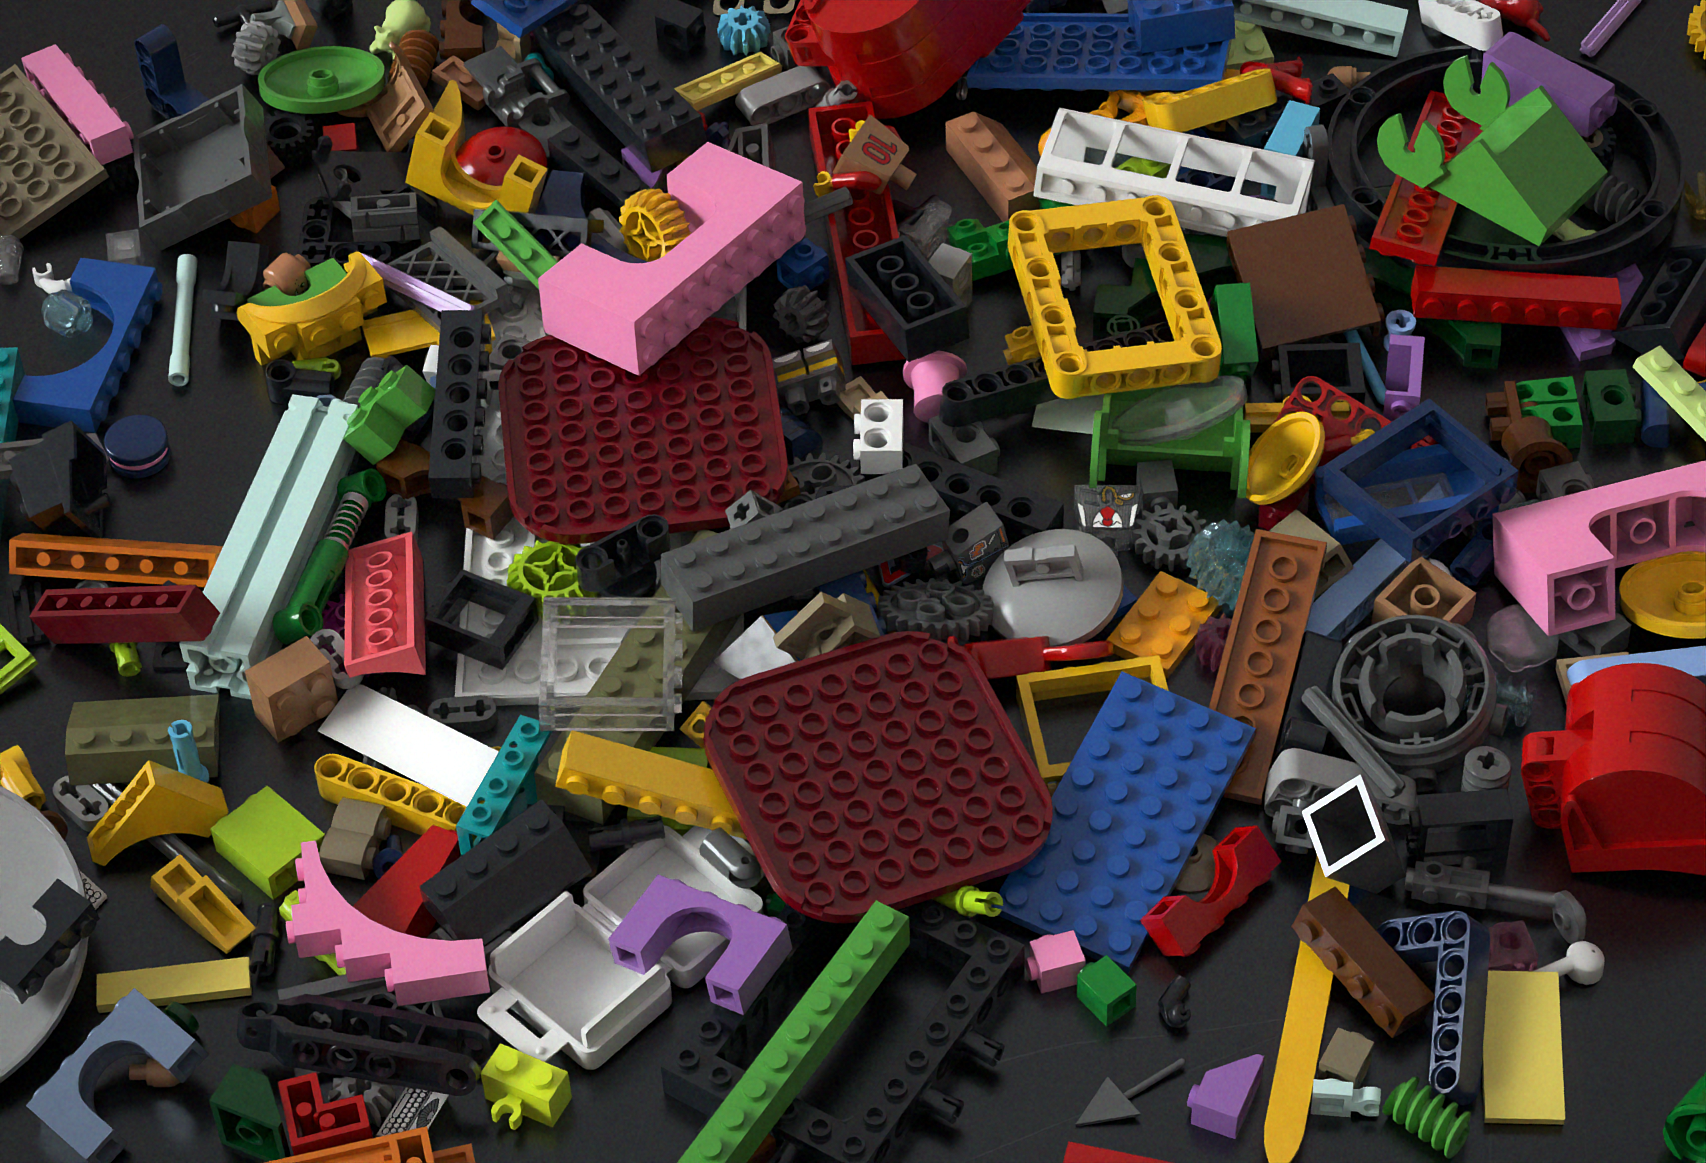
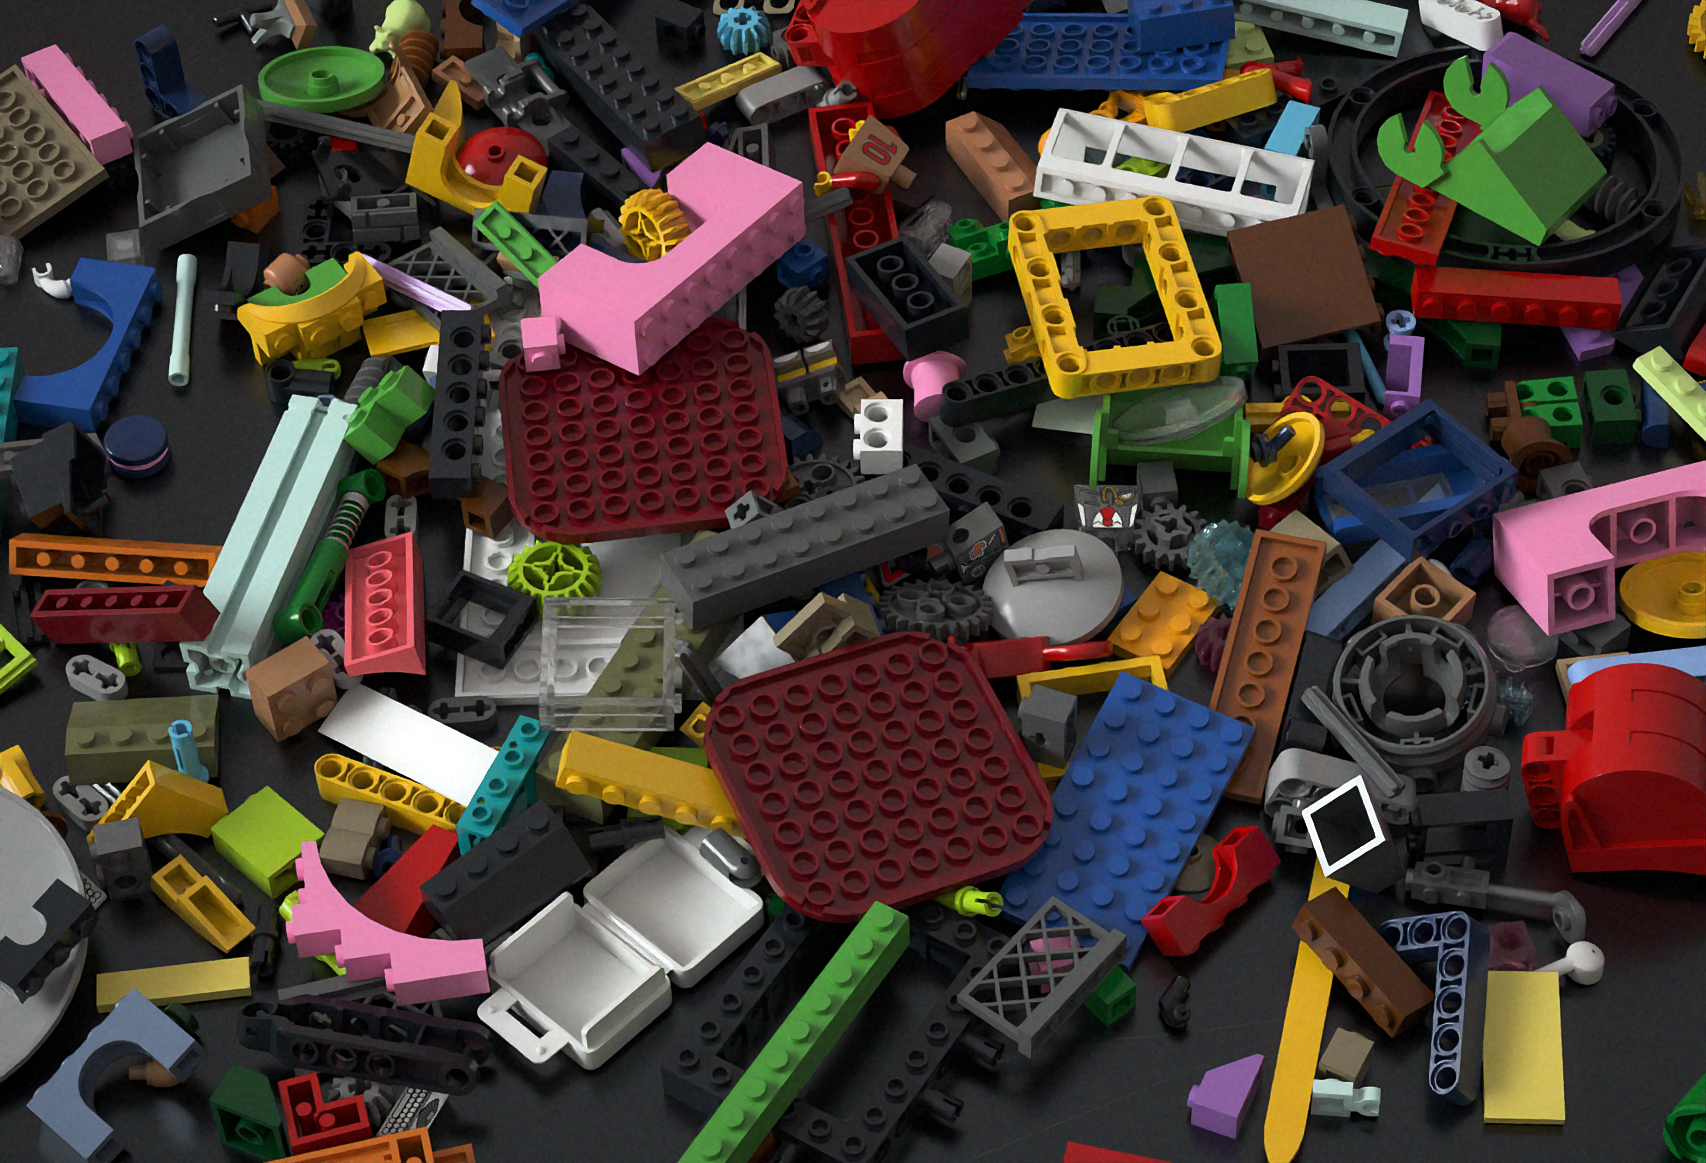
(67, 313): clear light blue head -> none
(100, 675): none -> light grey beam
(122, 858): none -> flat silver brick
(255, 46): light grey gear -> none
(337, 127): none -> dark grey axle
(524, 1087): neon yellow brick -> none
(541, 343): none -> bright pink brick
(624, 560): black beam -> none
(675, 910): medium lavender arch -> none
(697, 671): none -> dark grey axle
(1048, 725): none -> dark grey brick
(1063, 999): none -> dark grey fence
(1112, 1104): dark grey piece -> none
(1265, 450): none -> dark blue plate
(1348, 75): medium nougat cylinder -> none
(1428, 1116): bright green piece -> none

